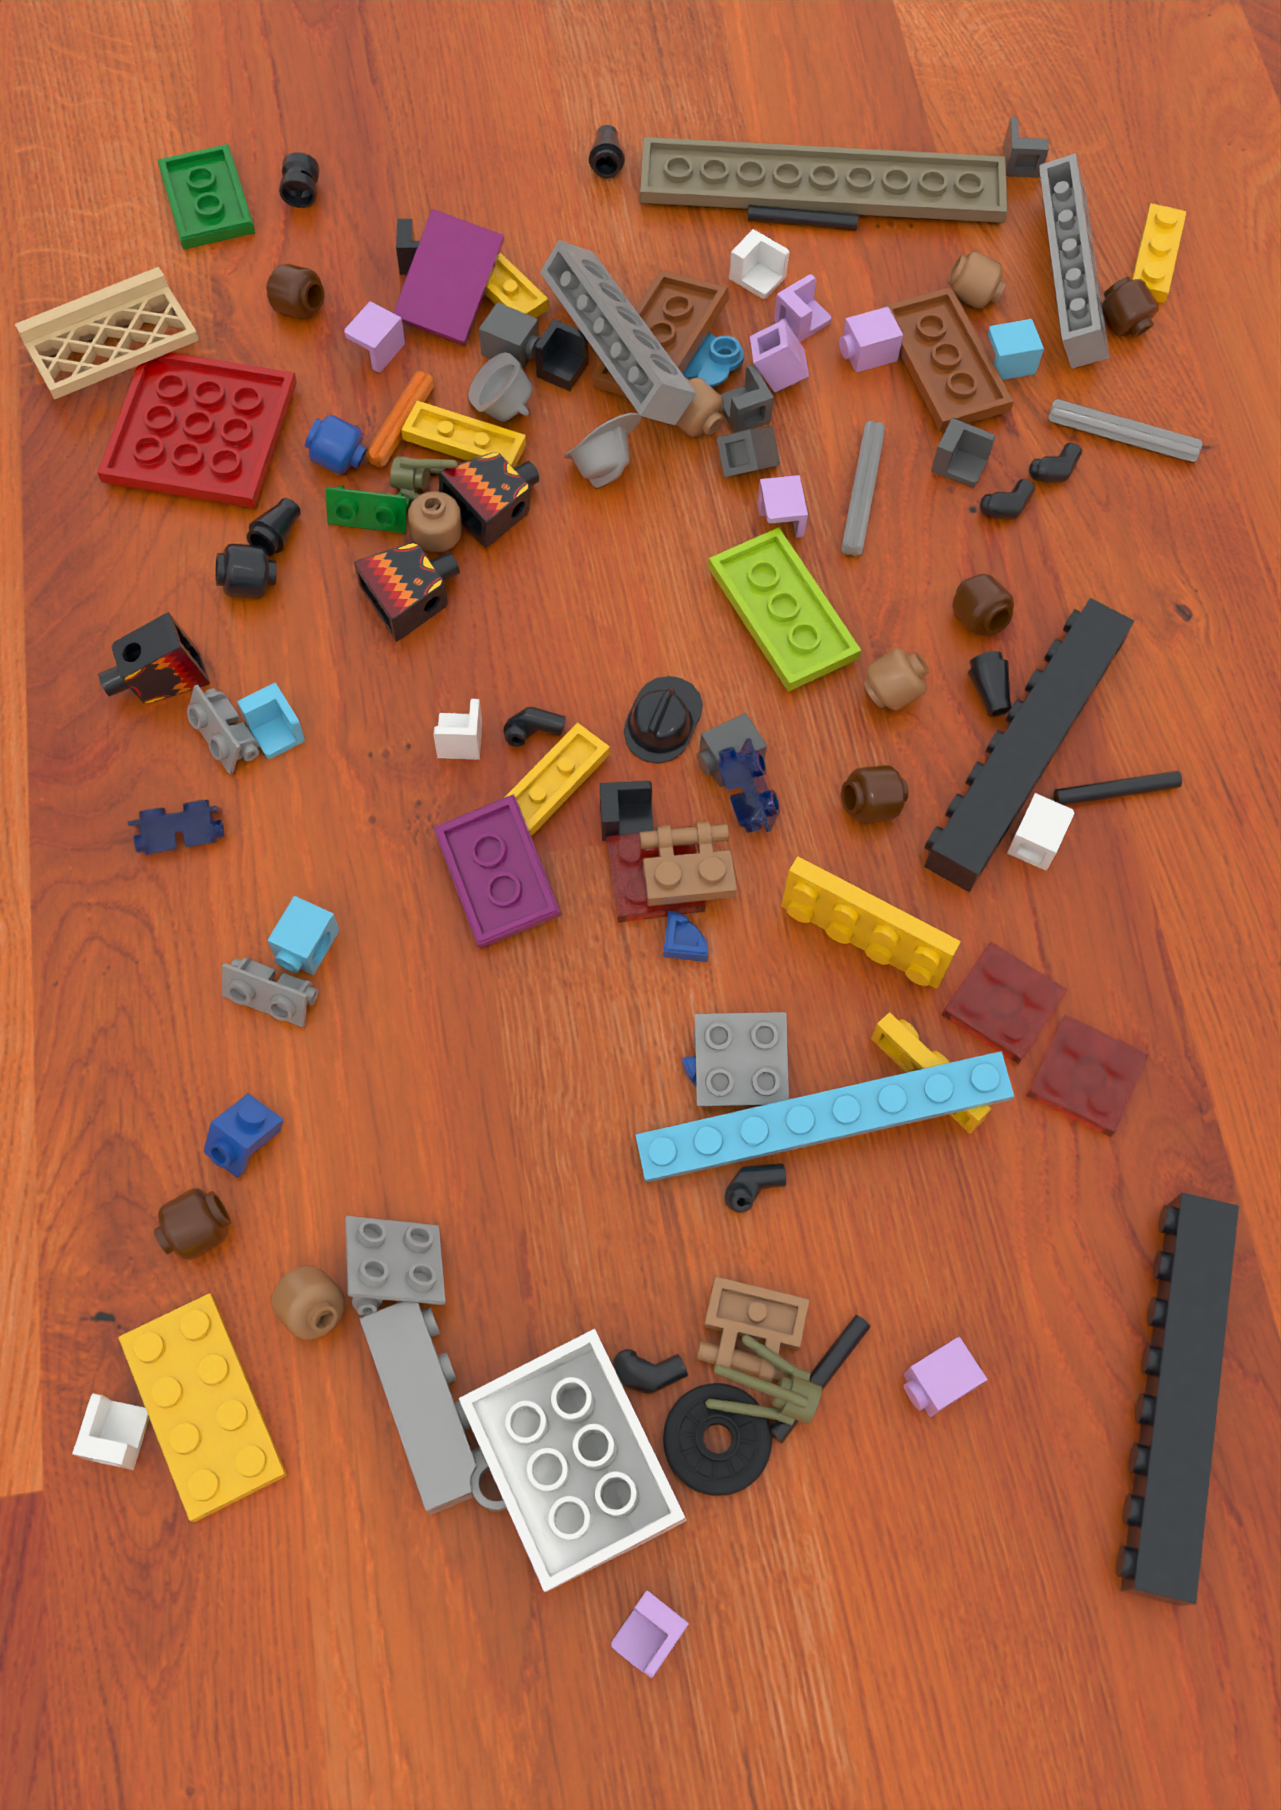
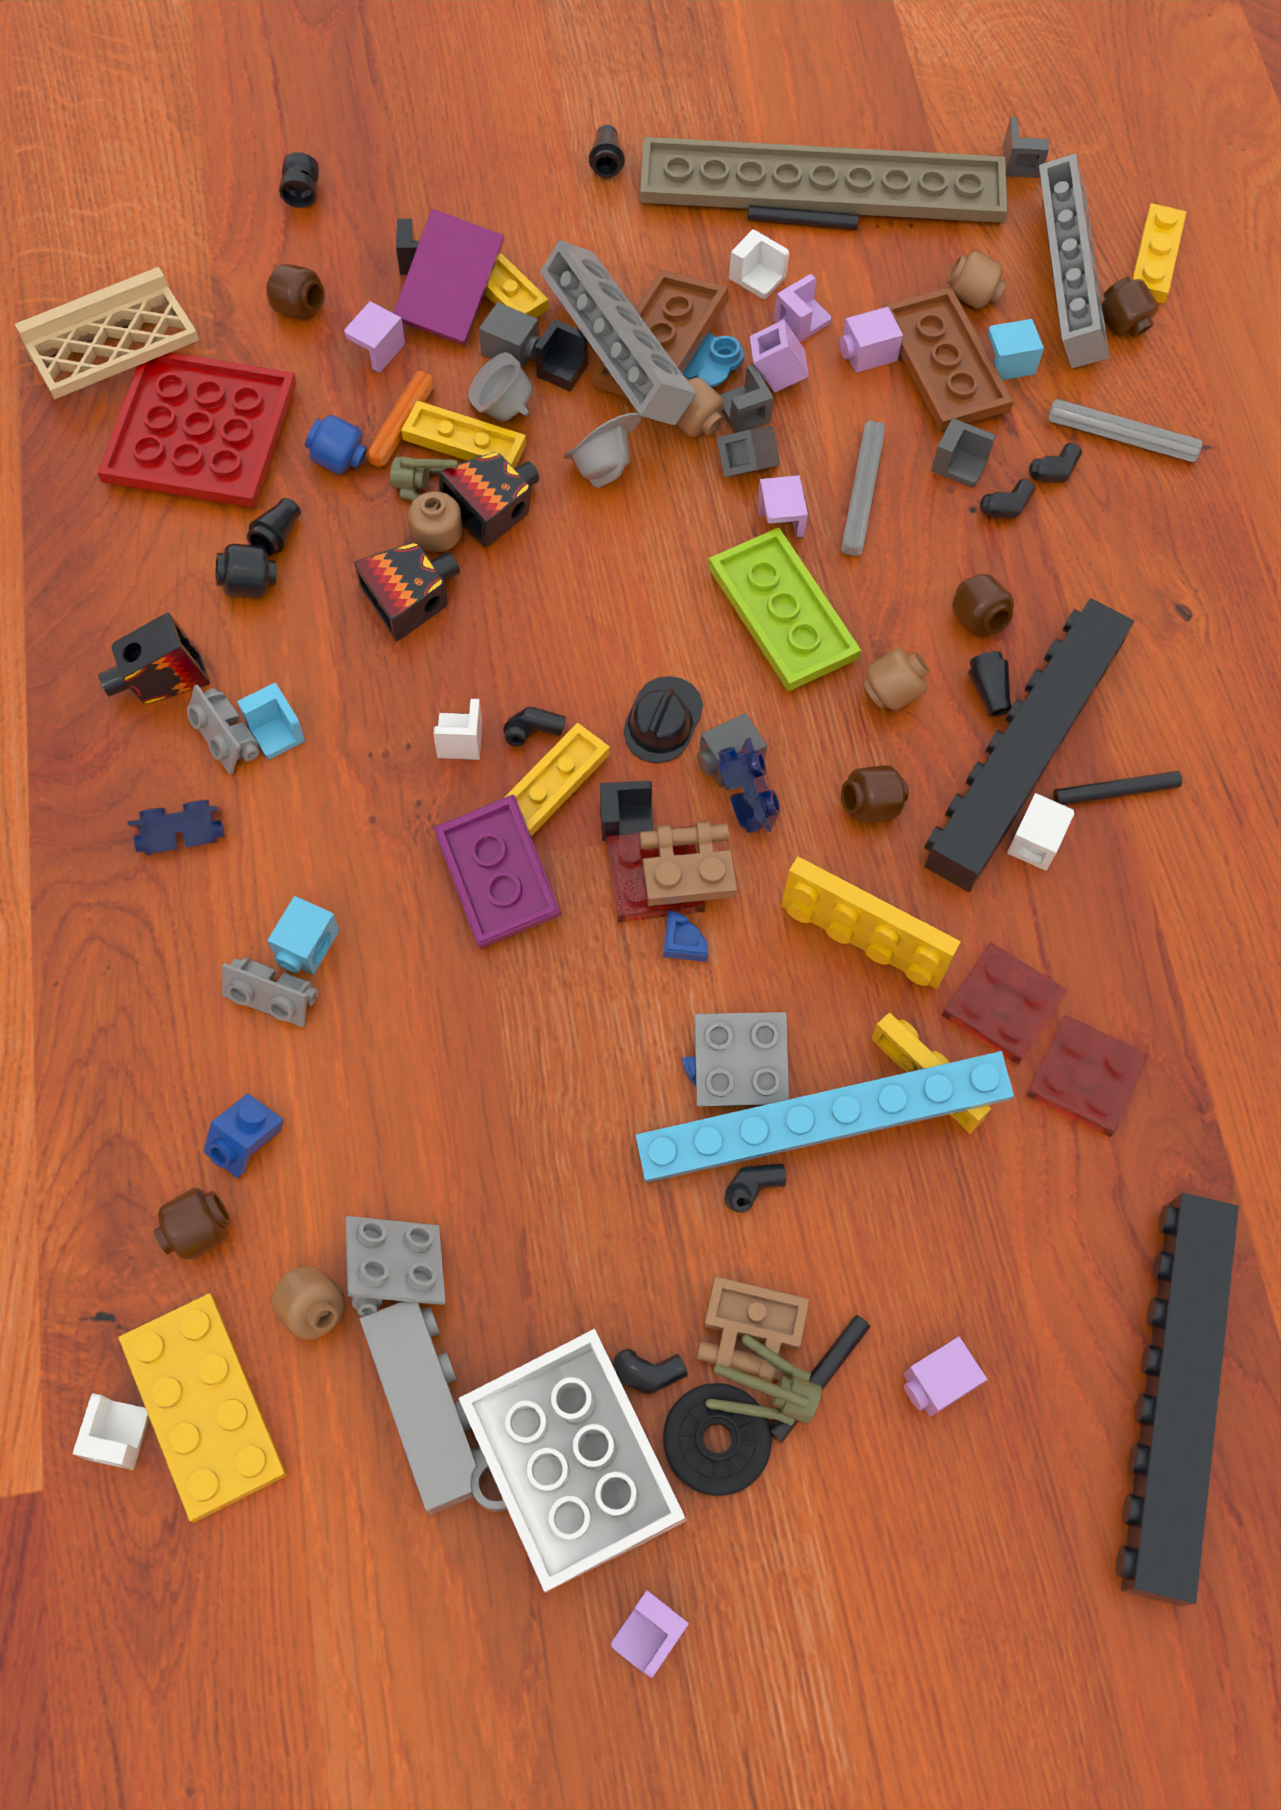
(206, 196): green tile -> none
(367, 509): green hinge -> none

